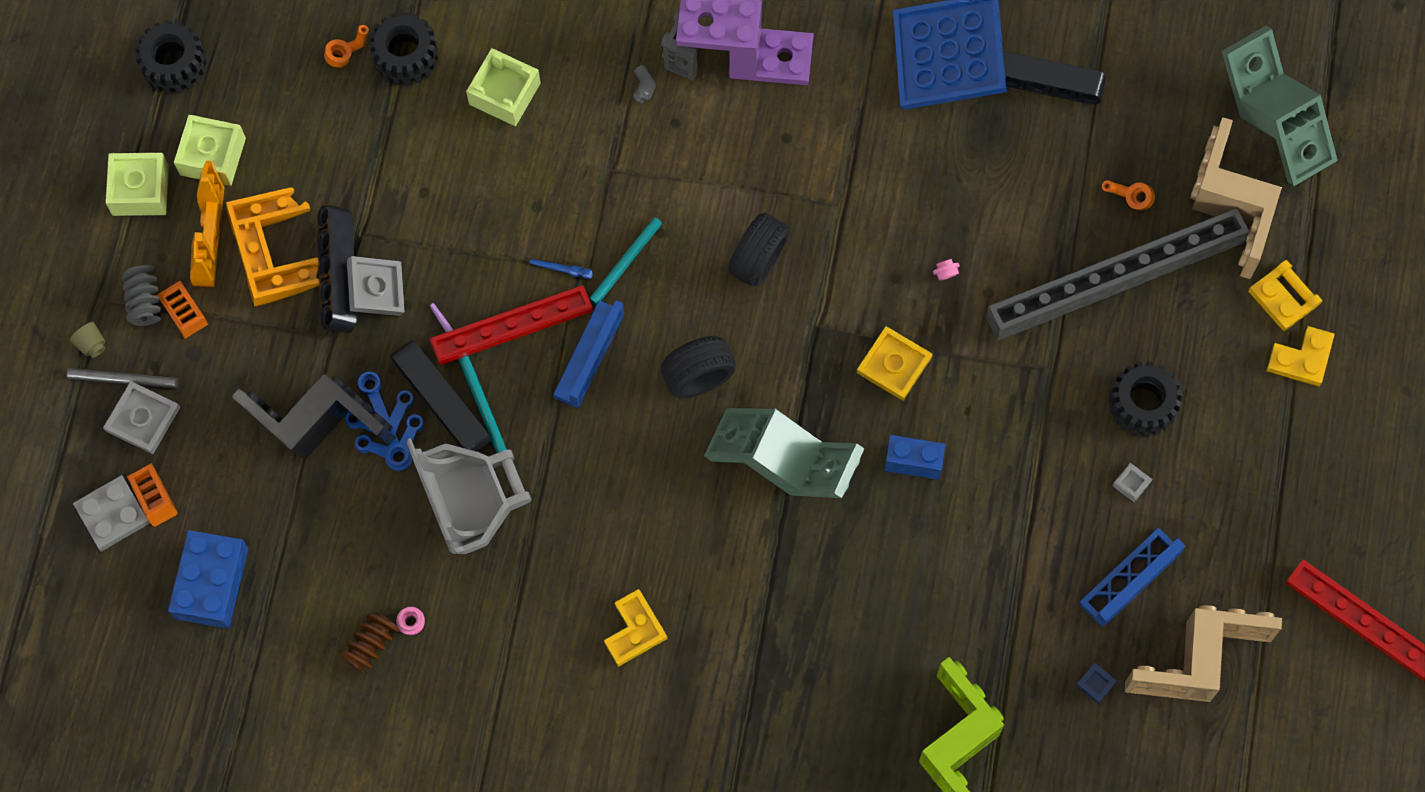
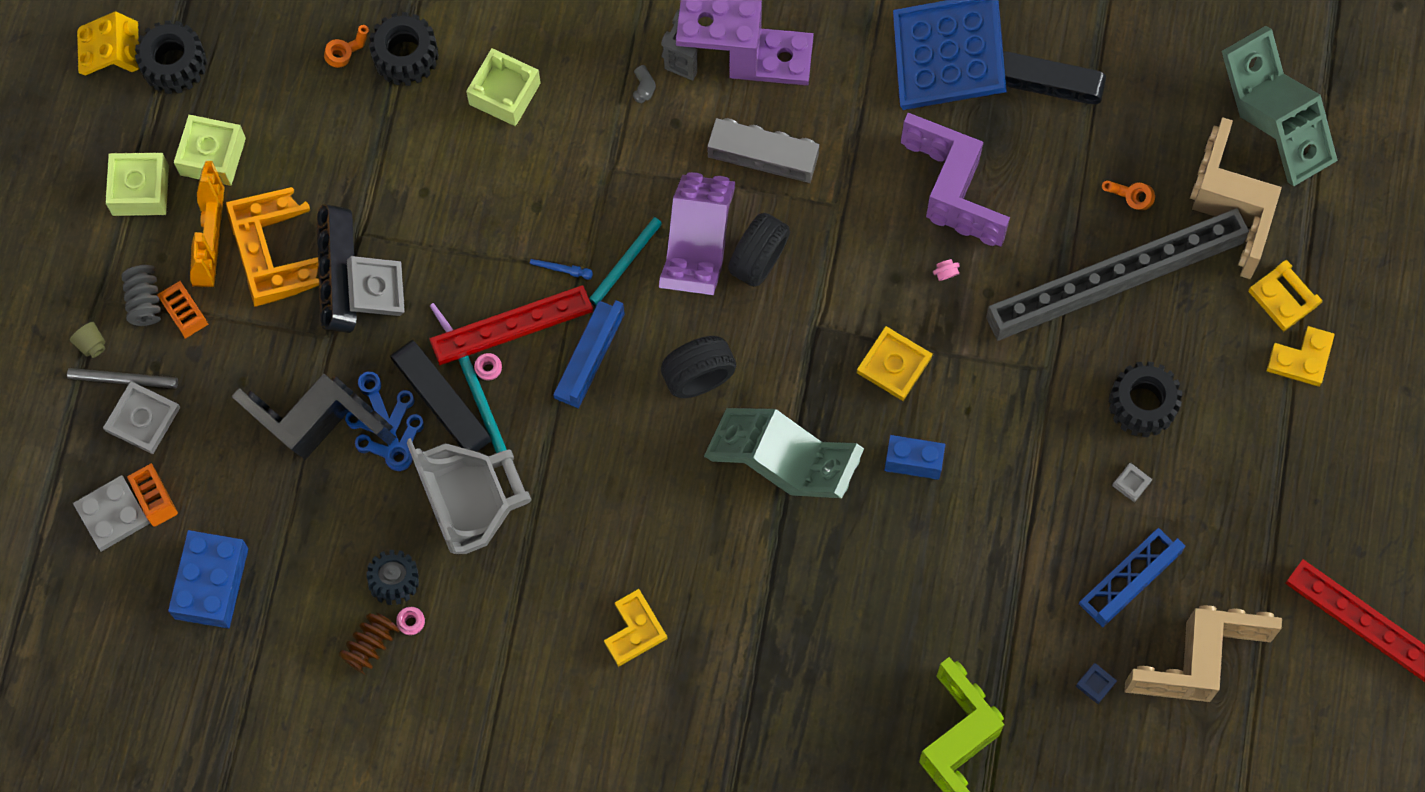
(107, 43): none -> yellow bracket
(392, 577): none -> black wheel
(485, 359): none -> bright pink plate
(697, 234): none -> medium lavender bracket
(763, 150): none -> light grey brick
(961, 161): none -> medium lavender bracket

